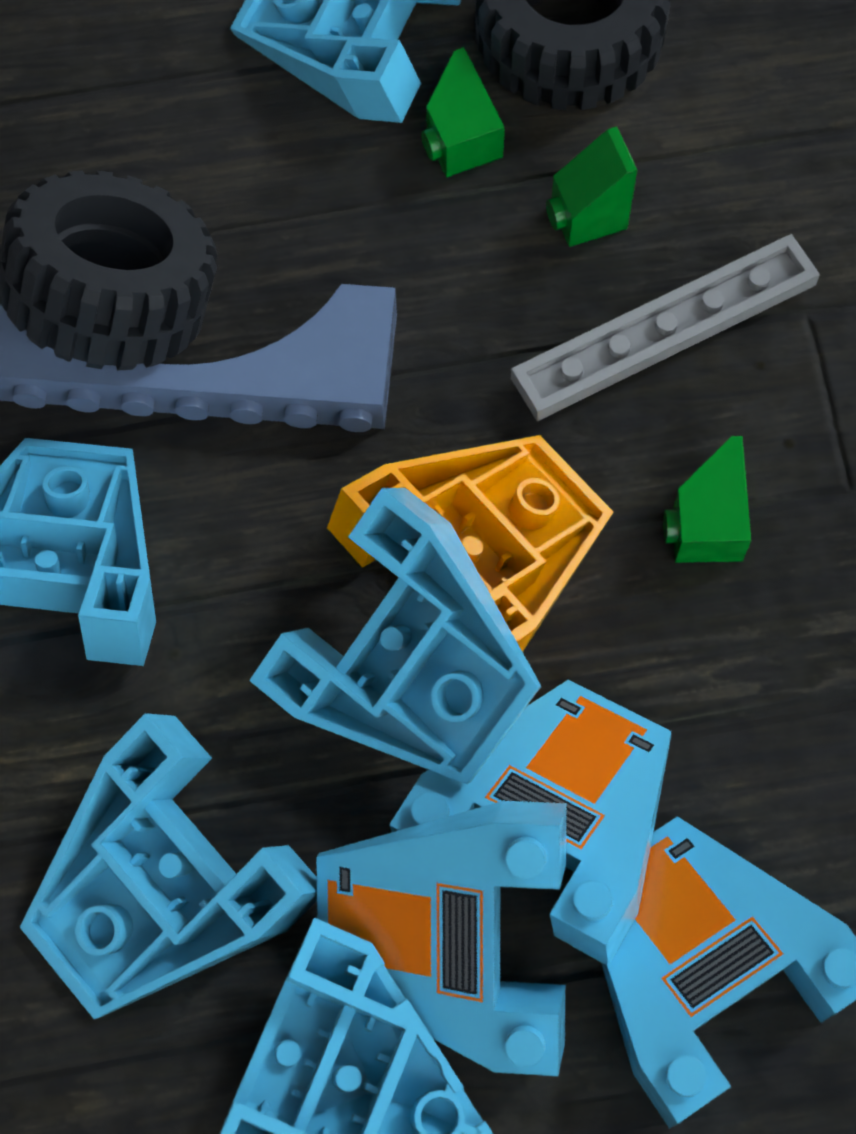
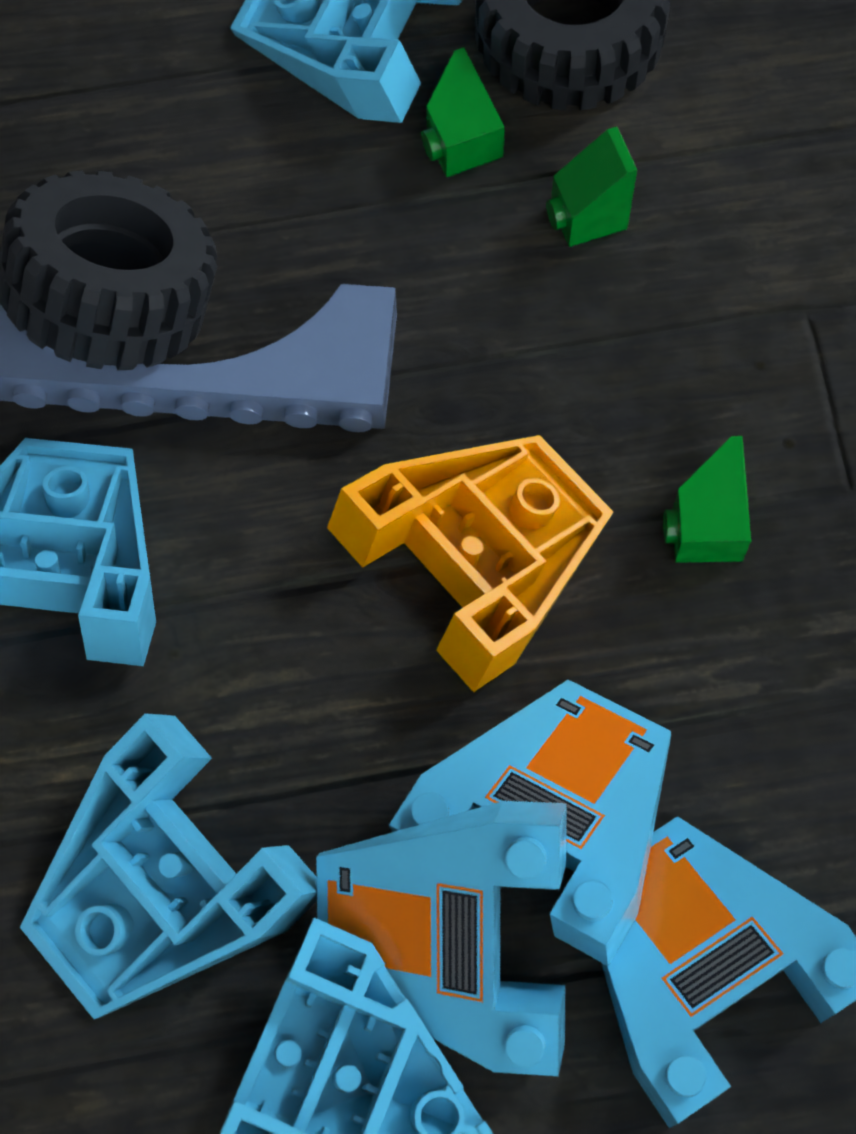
(431, 668): medium azure wedge -> none
(663, 327): light grey plate -> none

